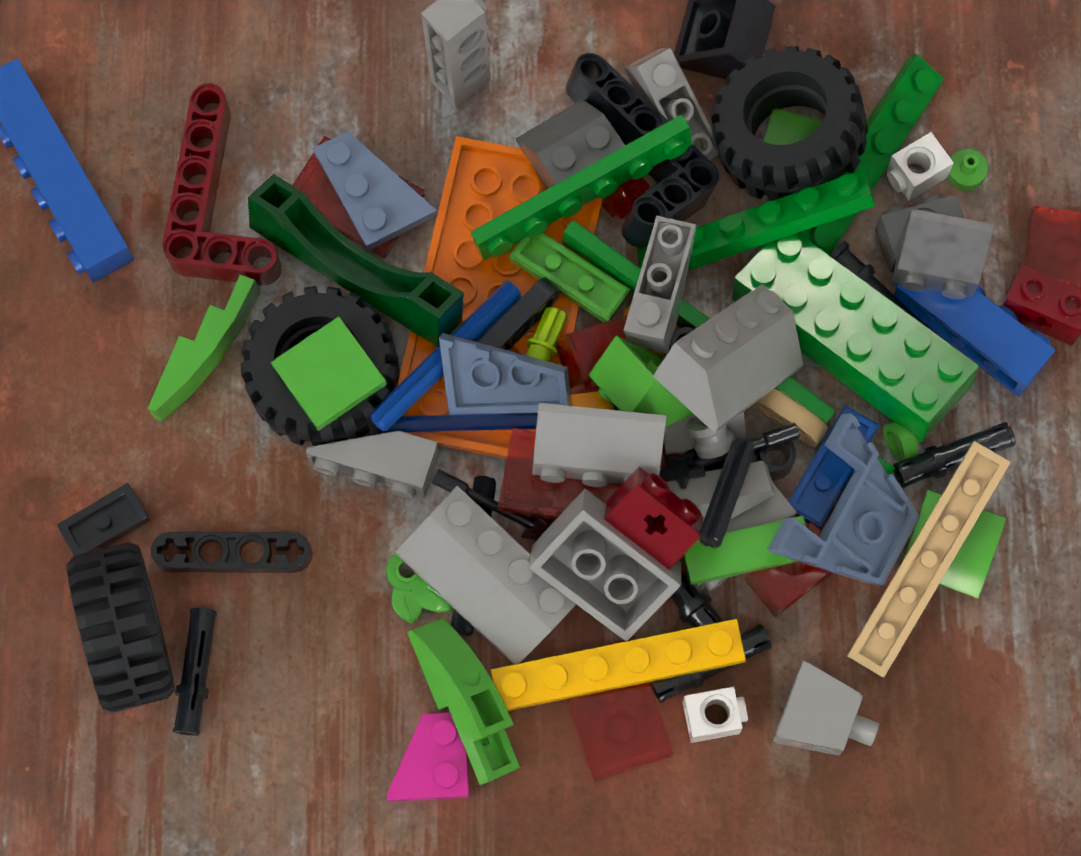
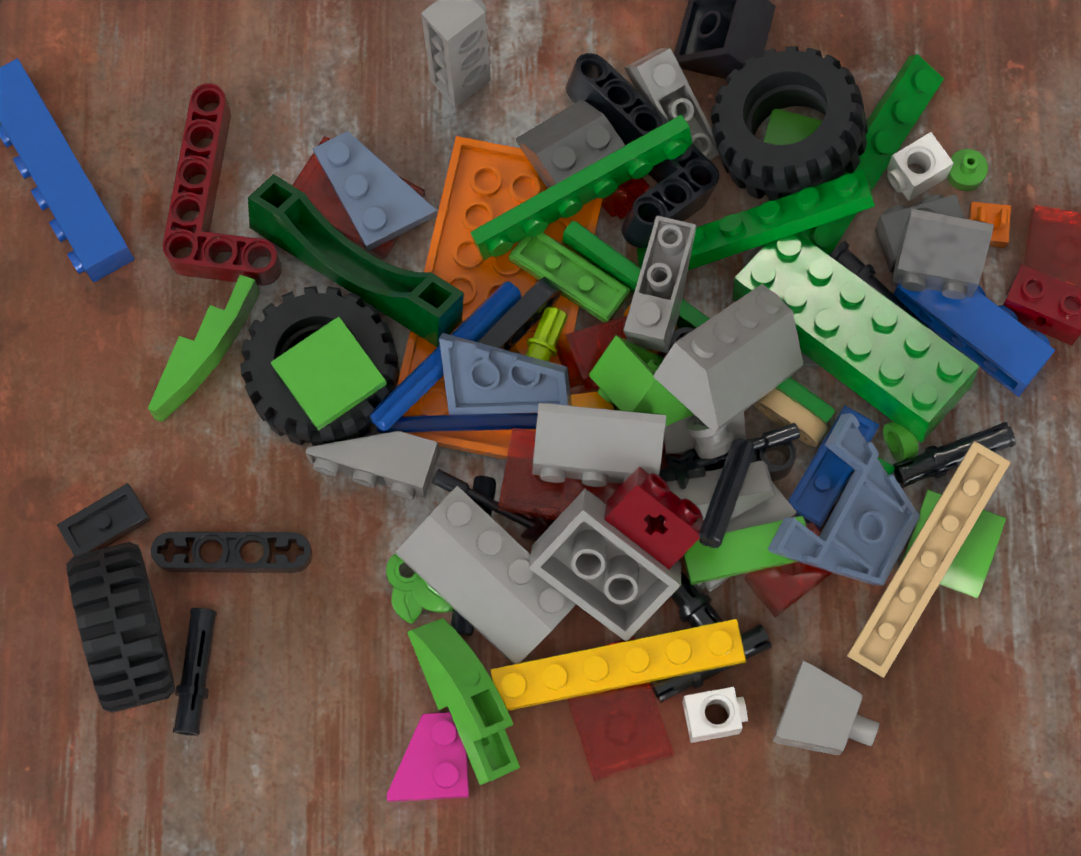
(993, 214): none -> orange tile

